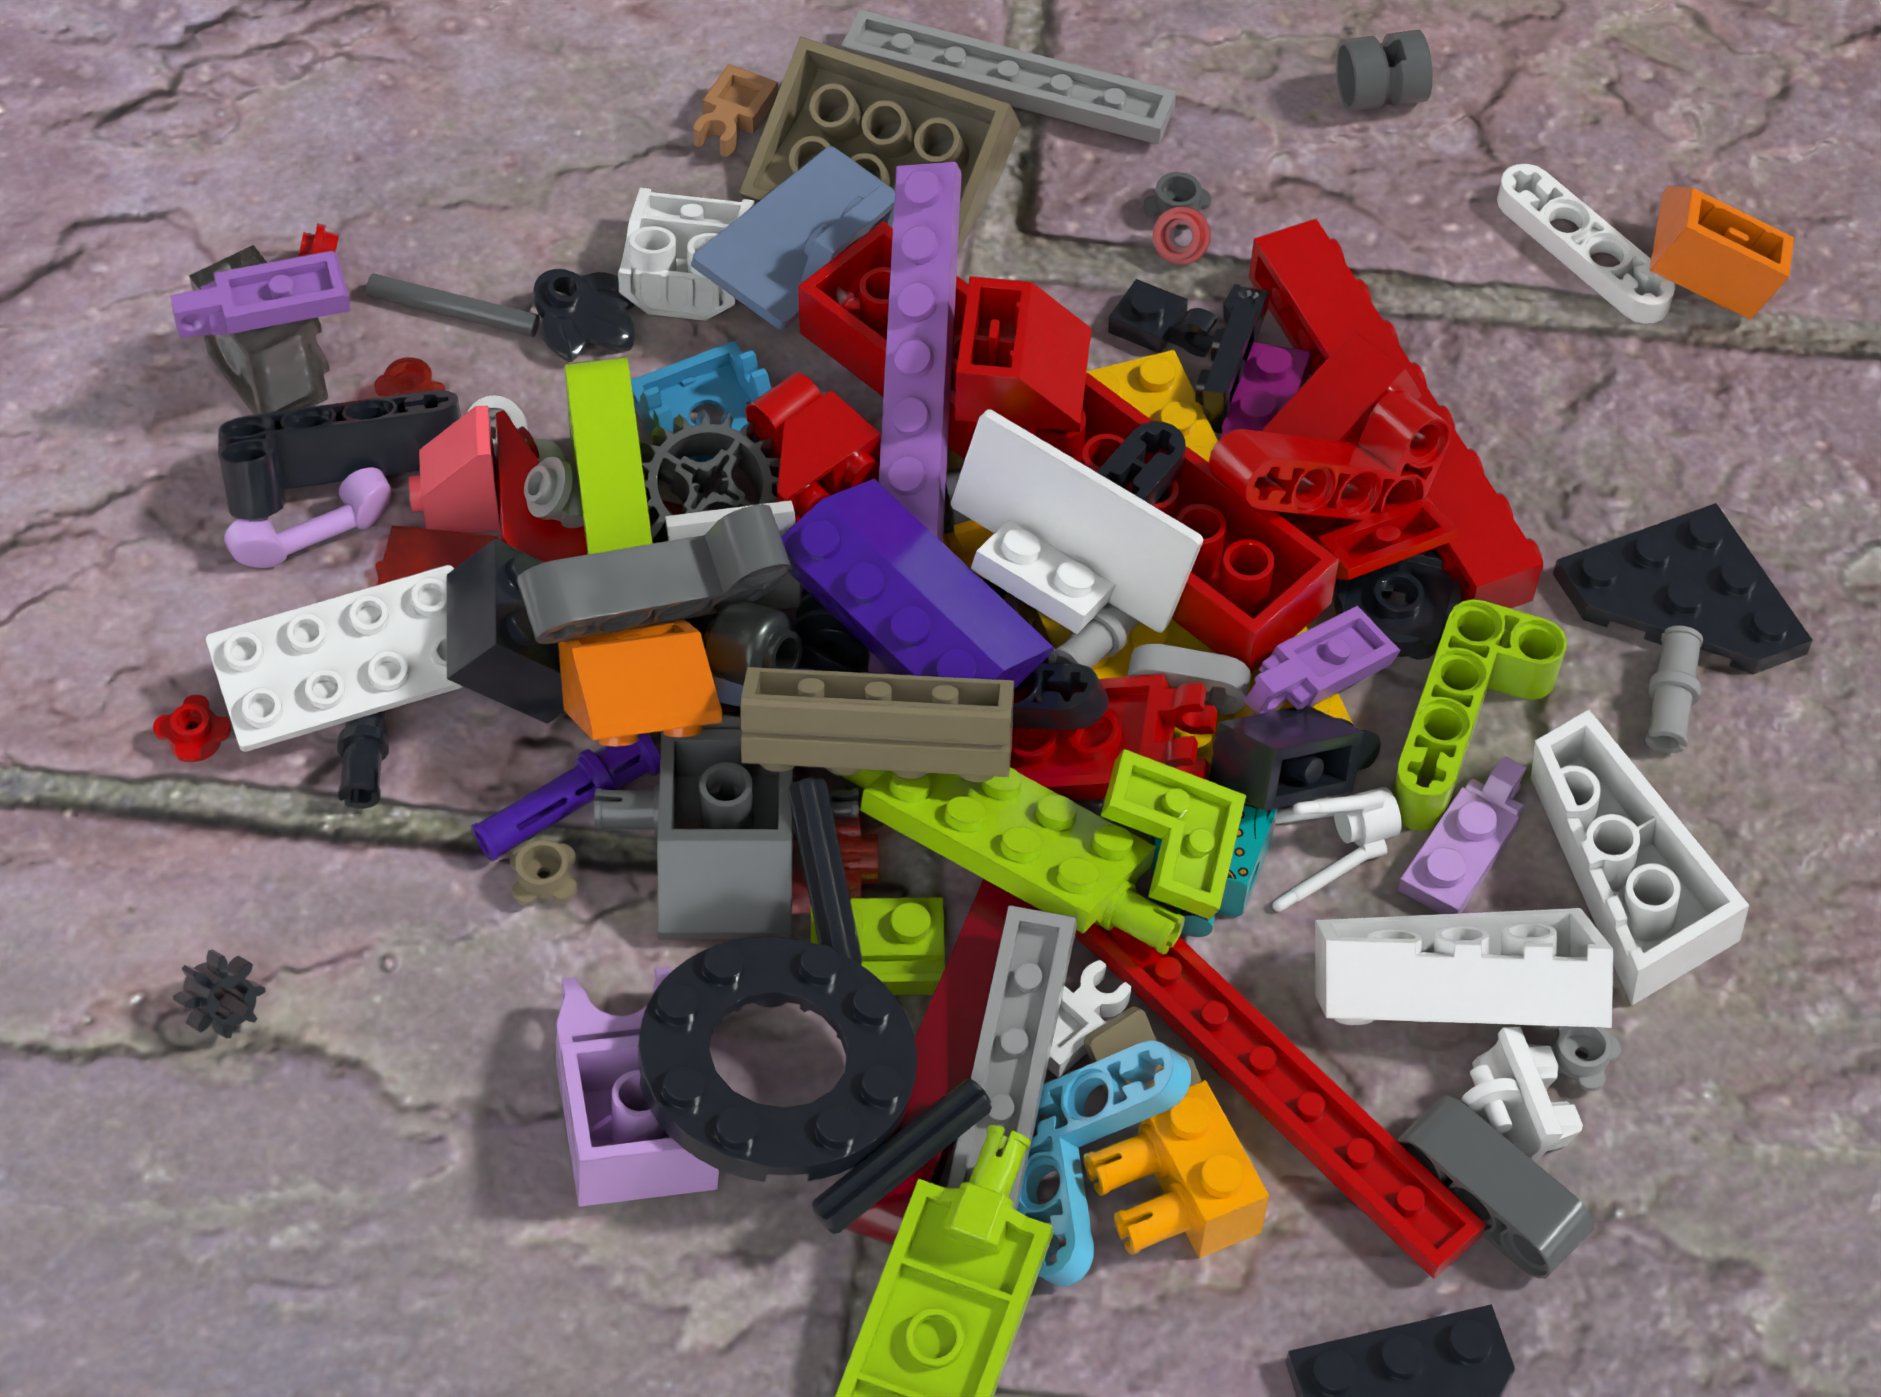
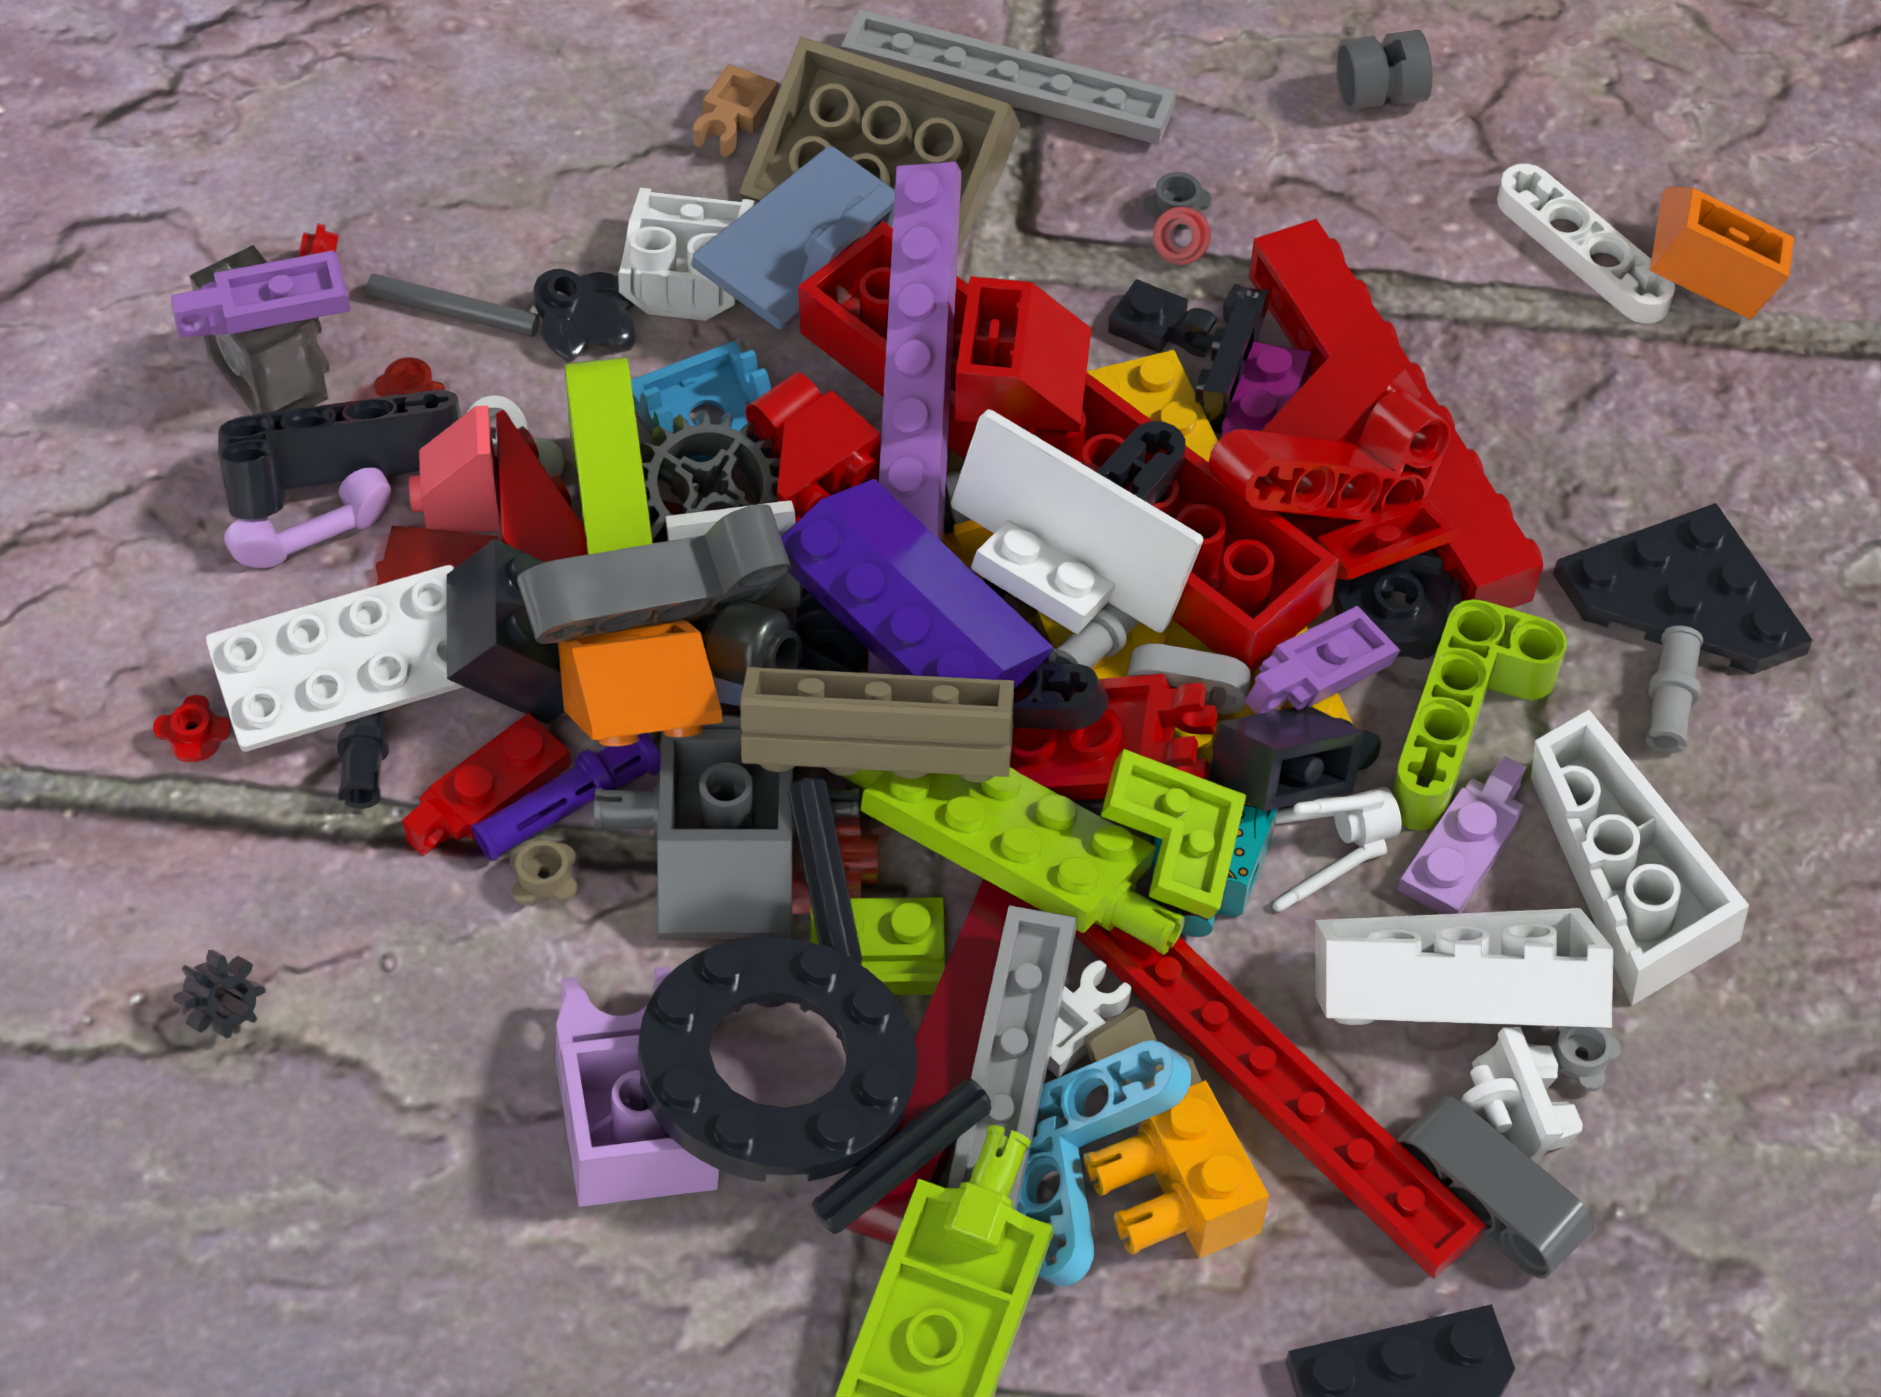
(485, 783): none -> red hinge
(554, 492): light grey plate -> none

